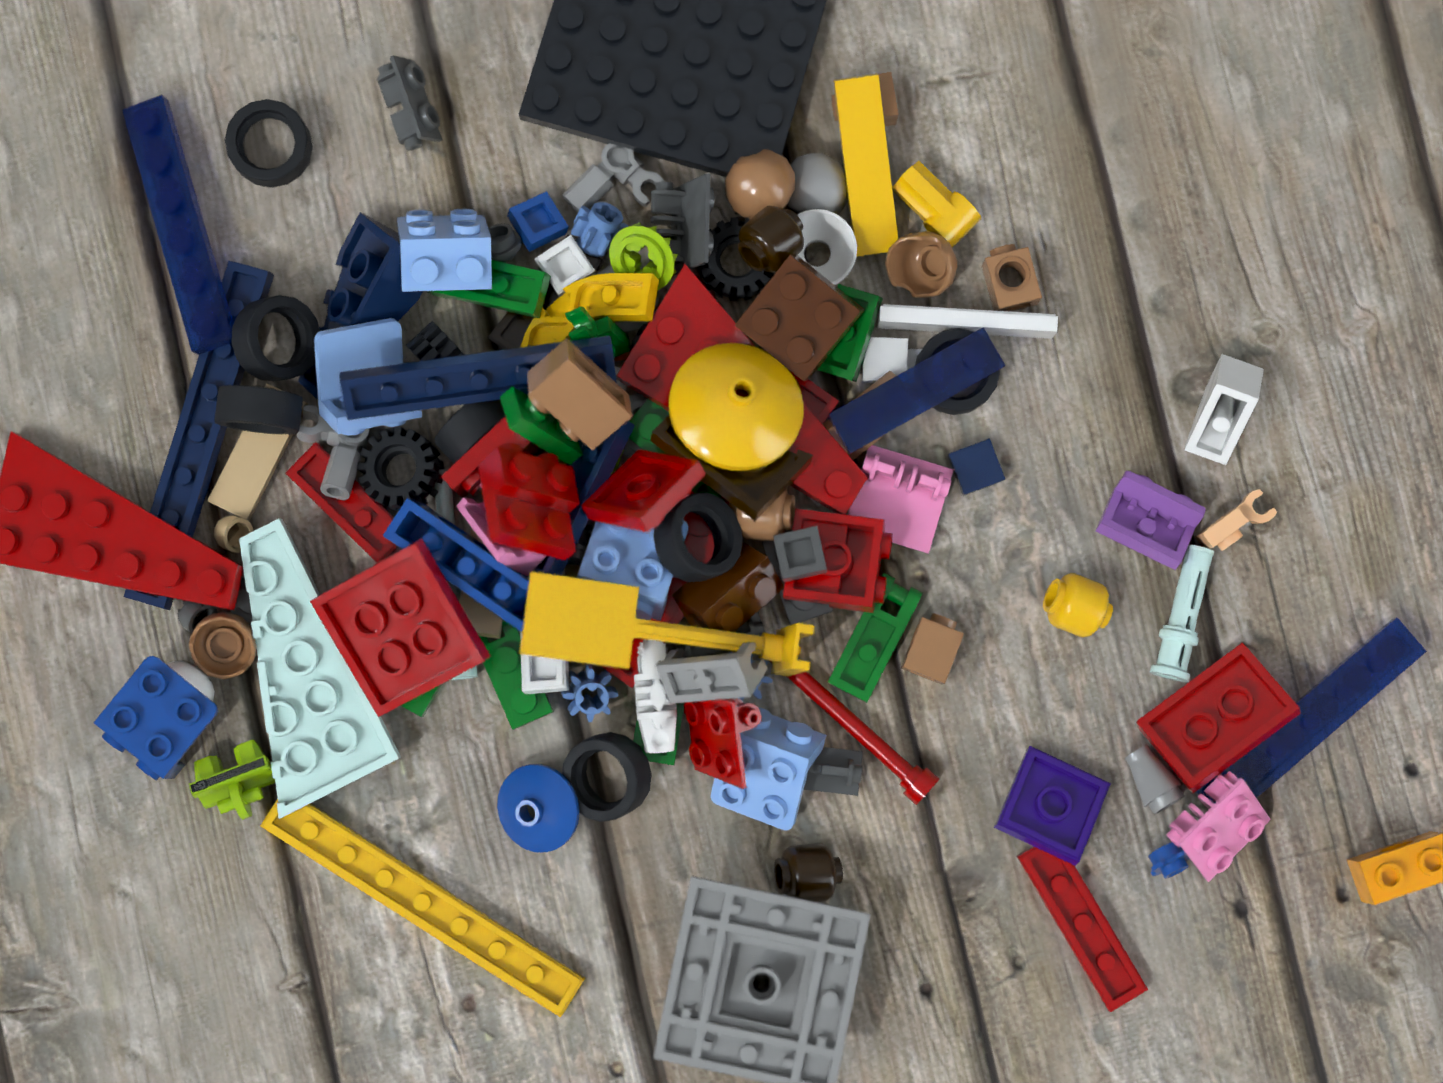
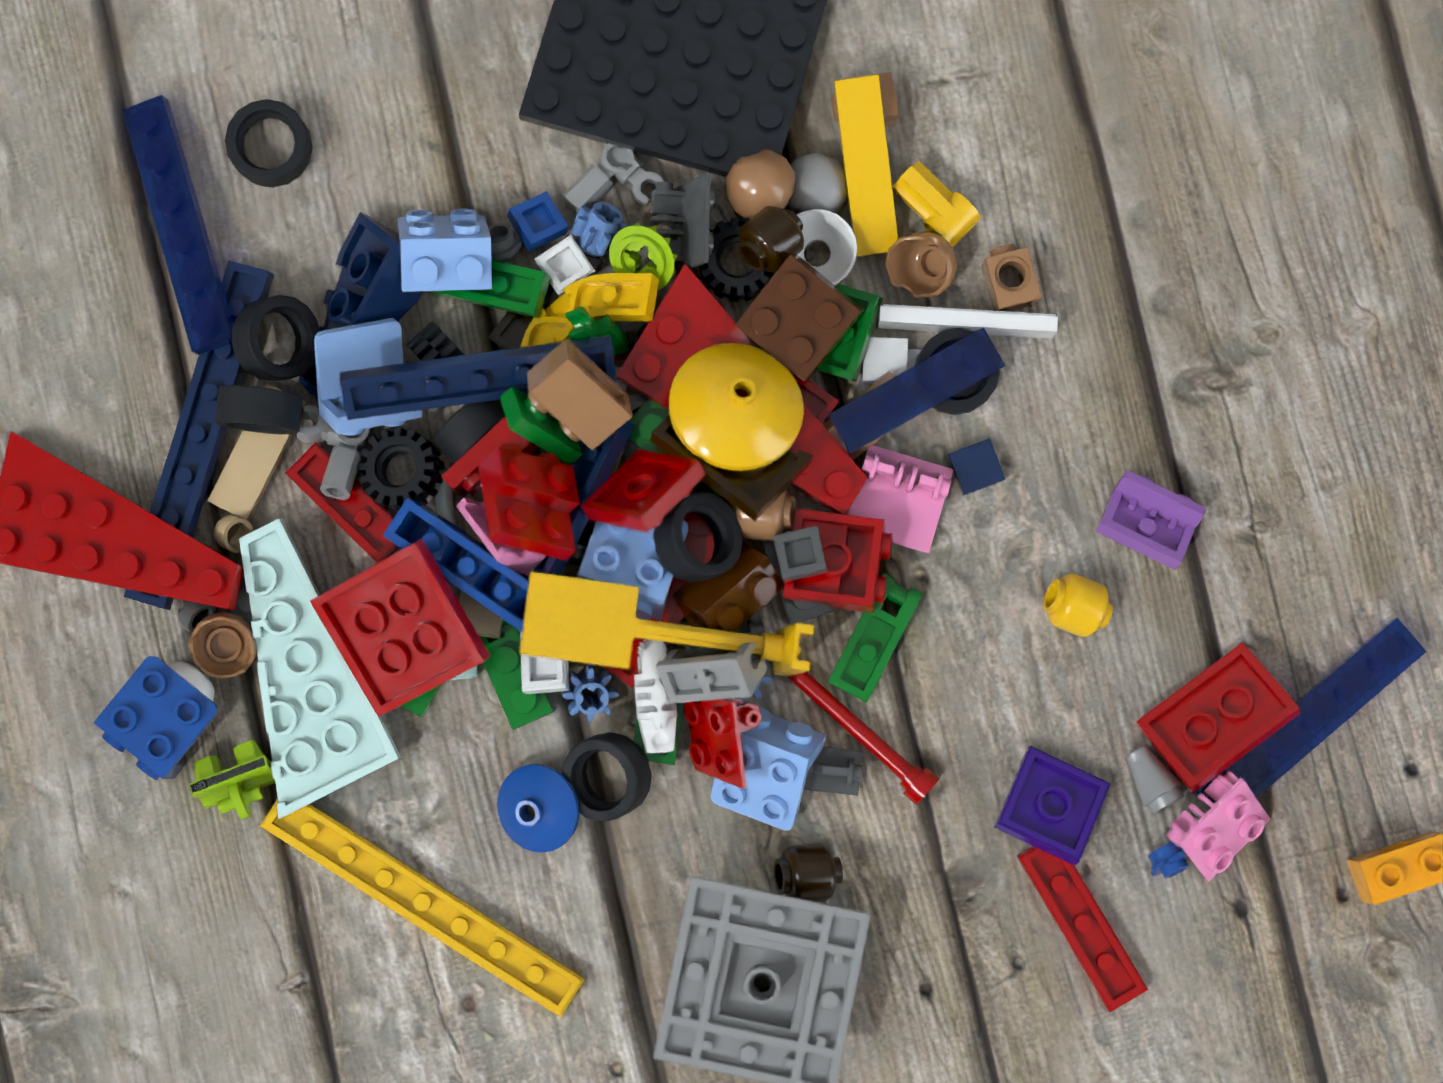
(404, 84): dark grey hinge -> none
(933, 648): medium nougat brick -> none
(1180, 633): light aqua pin -> none
(1224, 409): white slope -> none
(1226, 529): light nougat plate -> none

